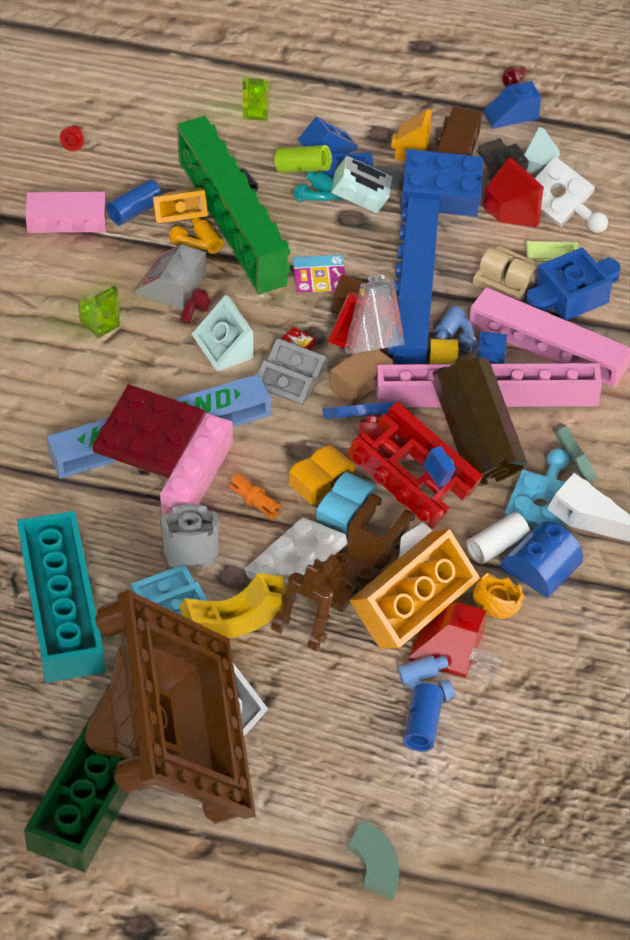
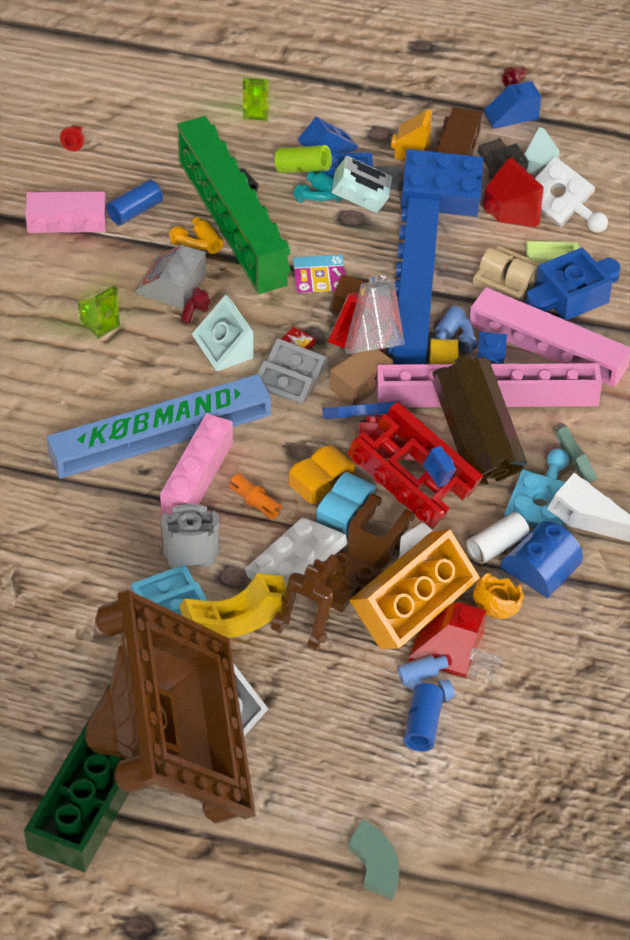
(60, 597): teal brick -> none
(148, 431): dark red plate -> none
(180, 205): light orange slope -> none

